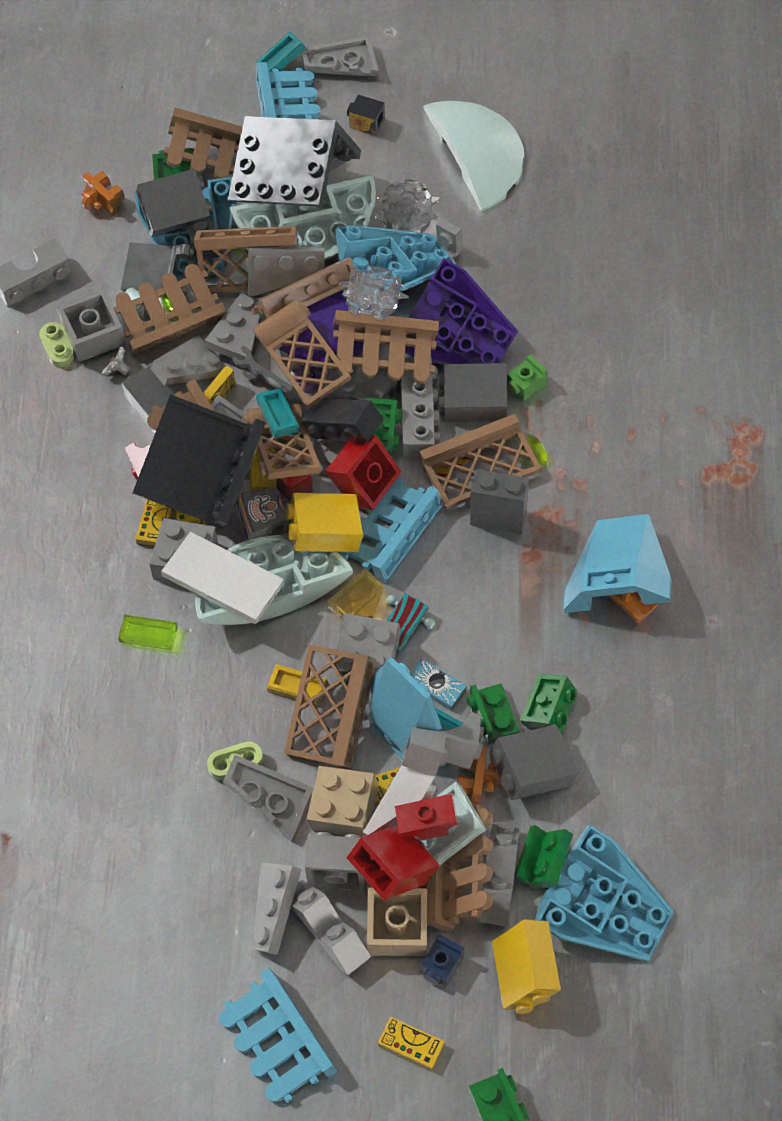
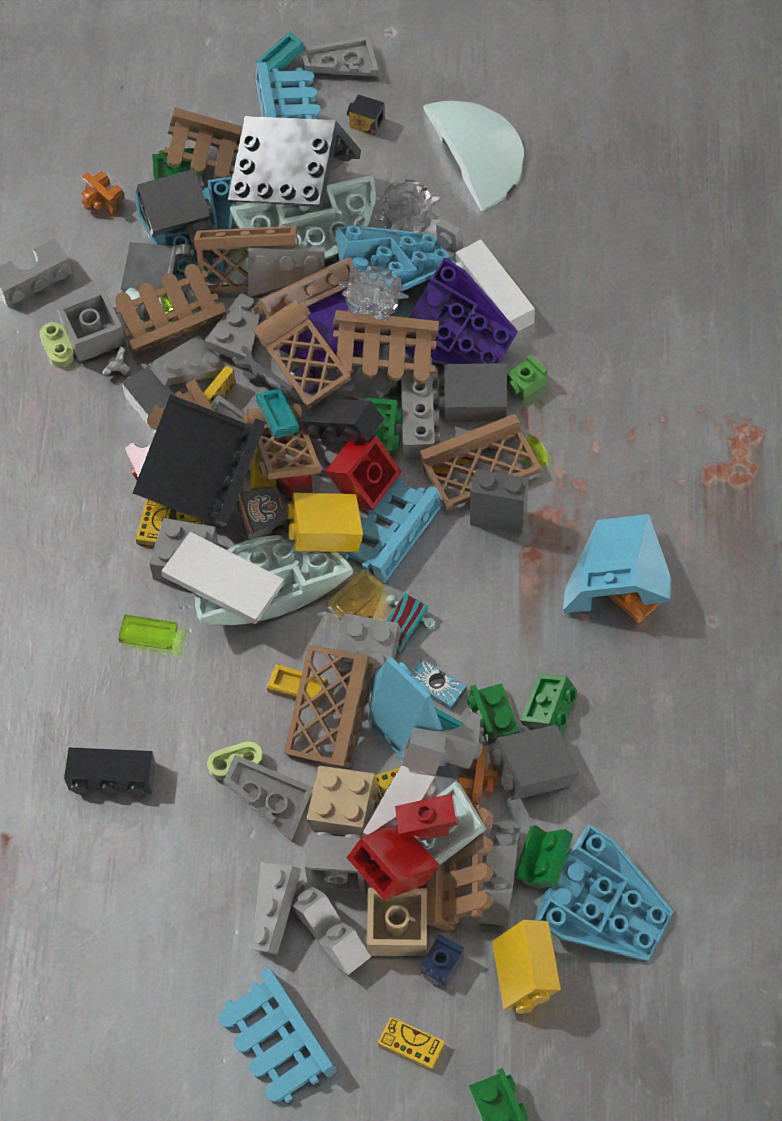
(109, 771): none -> black brick
(496, 284): none -> white brick

